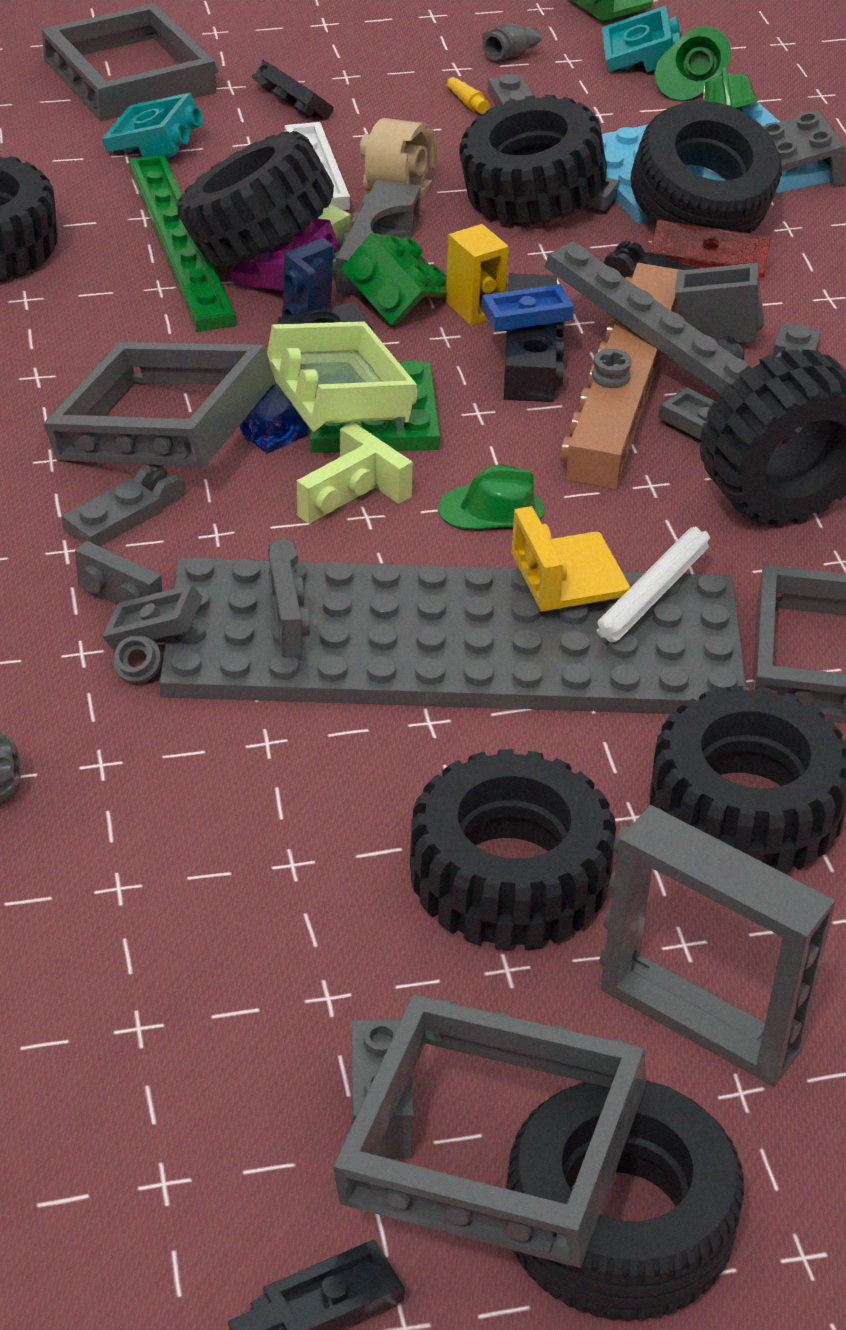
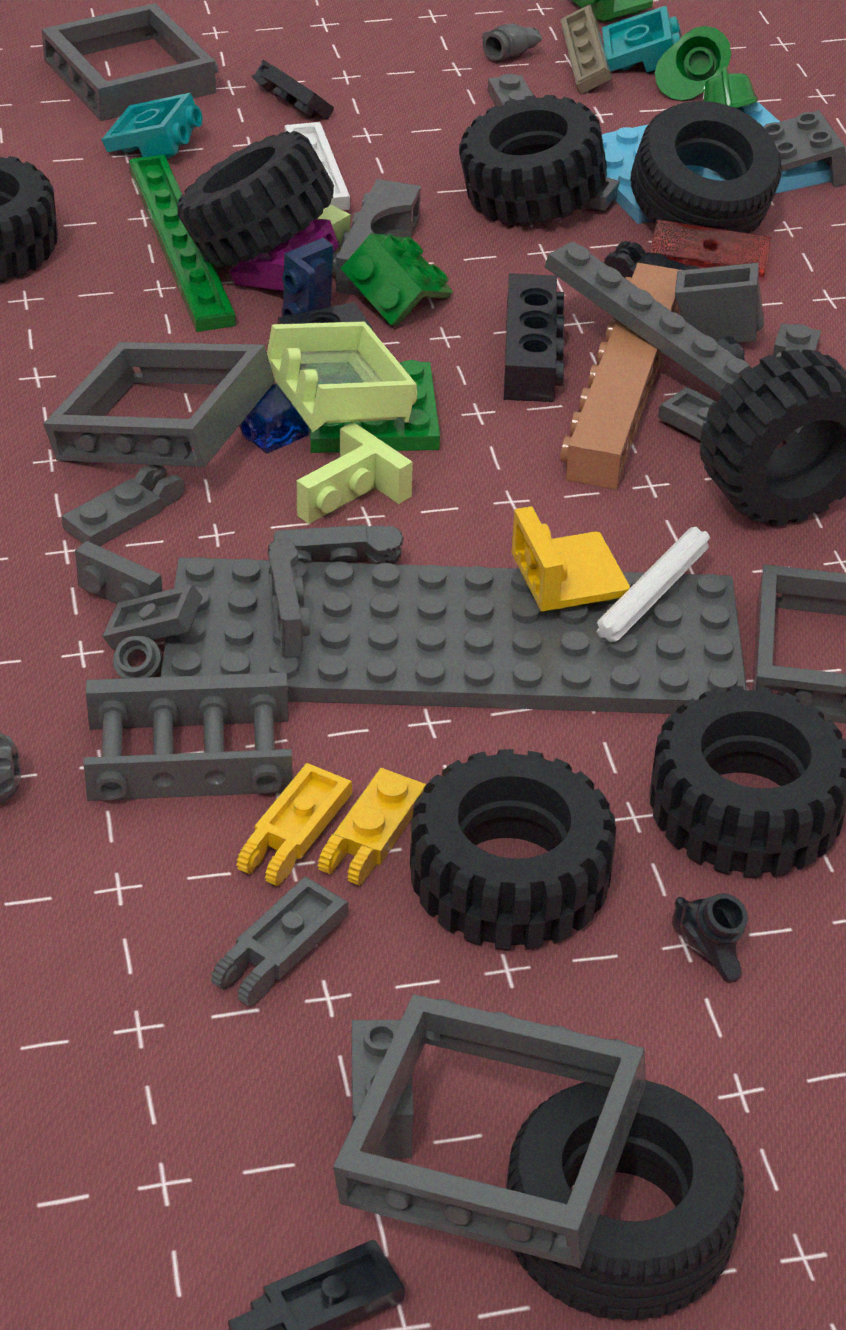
(187, 702): none -> dark grey fence
(280, 939): none -> dark grey hinge
(294, 821): none -> yellow hinge
(346, 543): none -> dark grey hinge
(372, 825): none -> yellow hinge
(399, 153): tan brick -> none
(468, 95): yellow animal -> none
(474, 268): yellow brick -> none
(490, 499): green piece -> none
(527, 308): blue plate -> none
(586, 49): none -> dark tan tile
(611, 368): dark grey bush -> none
(712, 929): none -> black animal
(748, 889): dark grey window -> none

